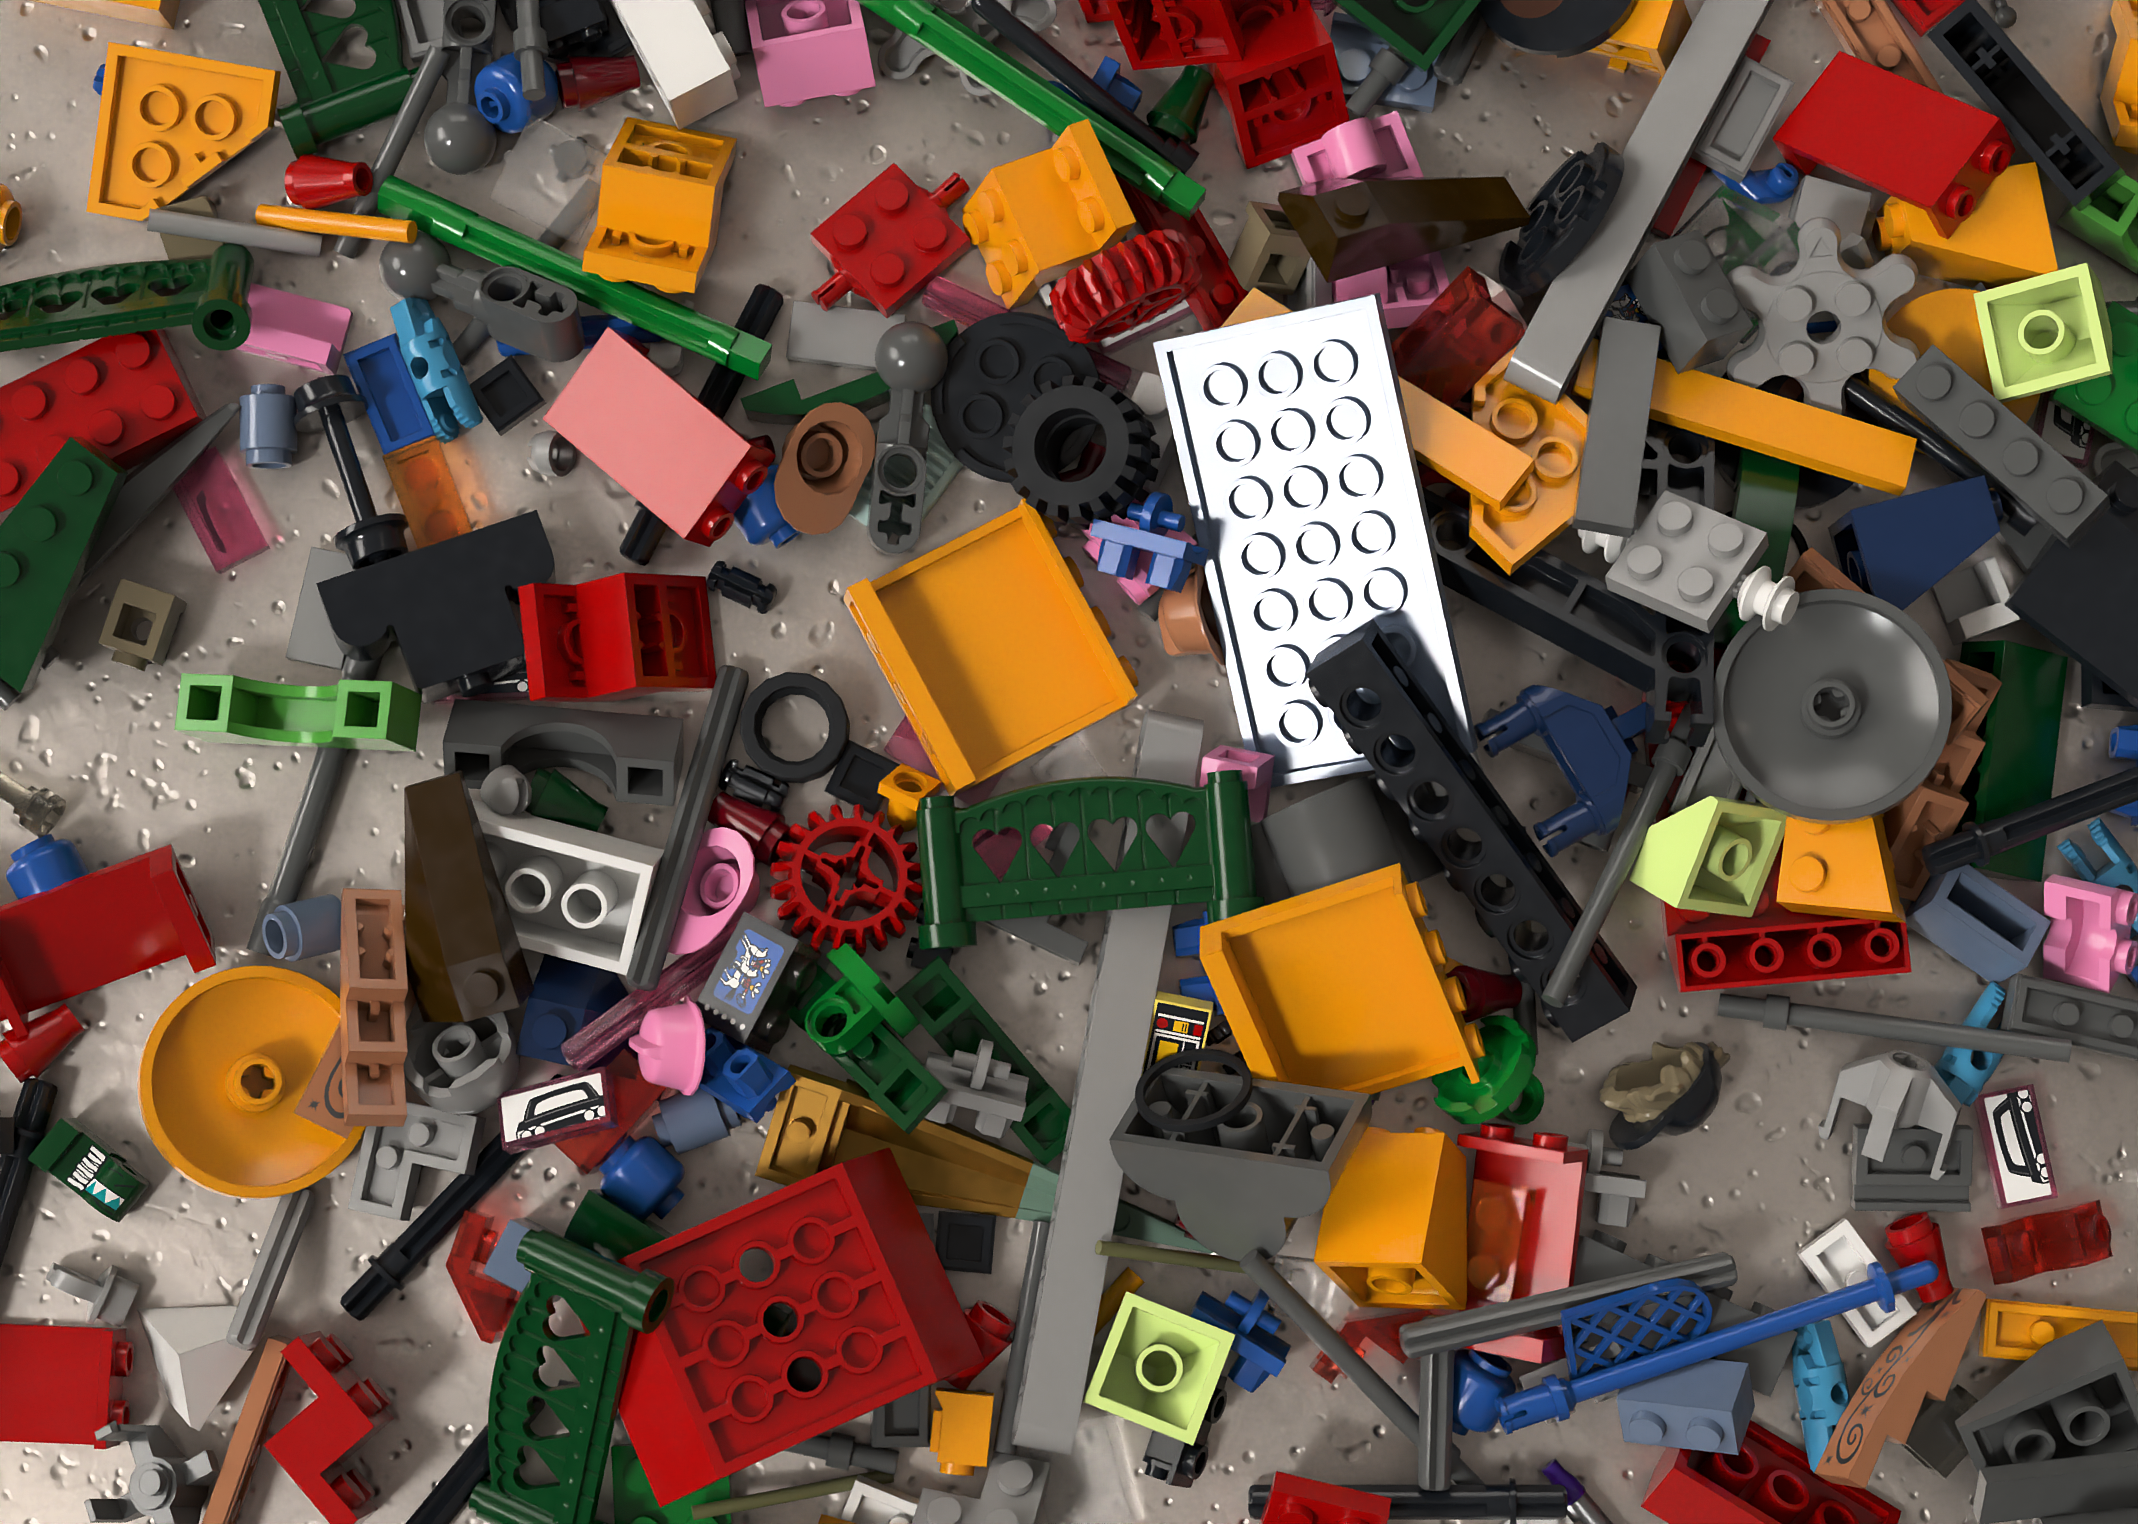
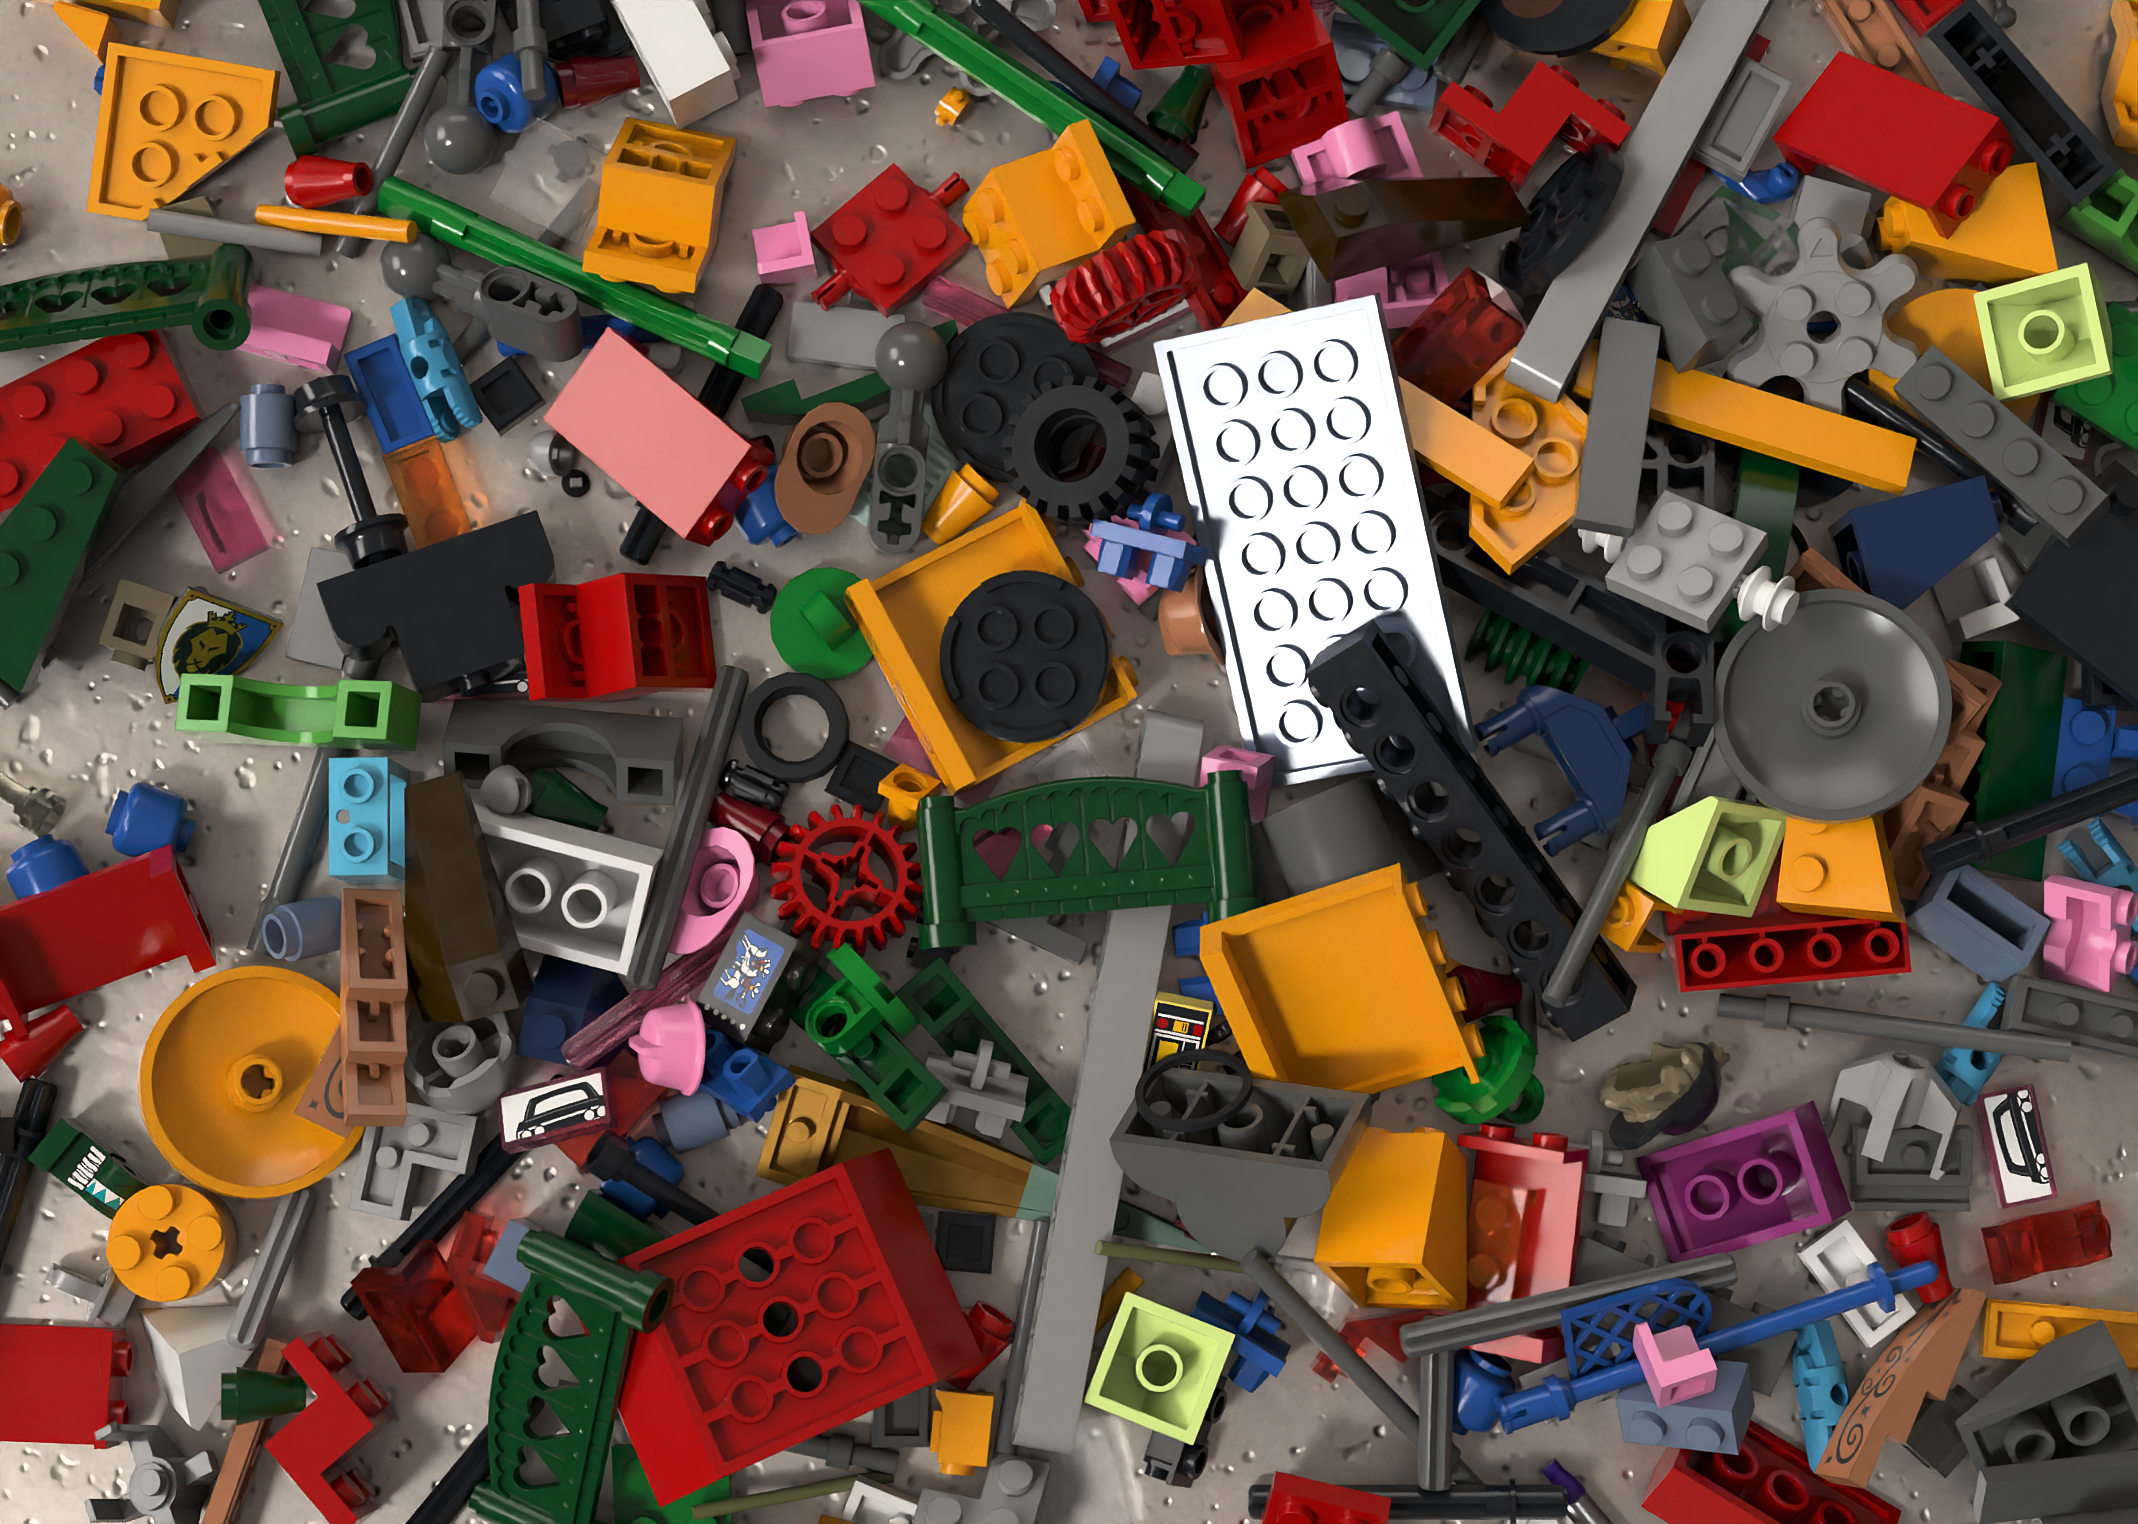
(90, 26): none -> light orange slope
(140, 1250): none -> light orange brick
(149, 820): none -> blue head
(208, 638): none -> shield
(260, 1395): none -> dark green cone
(373, 841): none -> medium azure window
(417, 1310): none -> clear red panel
(575, 483): none -> black piece
(615, 1161): none -> black piece
(785, 253): none -> bright pink panel
(816, 627): none -> green tile
(953, 107): none -> light orange piece
(959, 505): none -> light orange cone
(1026, 657): none -> black tile
(1258, 187): none -> red cone
(1523, 655): none -> dark green piece
(1538, 115): none -> red bracket
(1629, 917): none -> light orange window
(1674, 1364): none -> bright pink panel
(1745, 1184): none -> magenta slope
(2082, 746): none -> blue plate

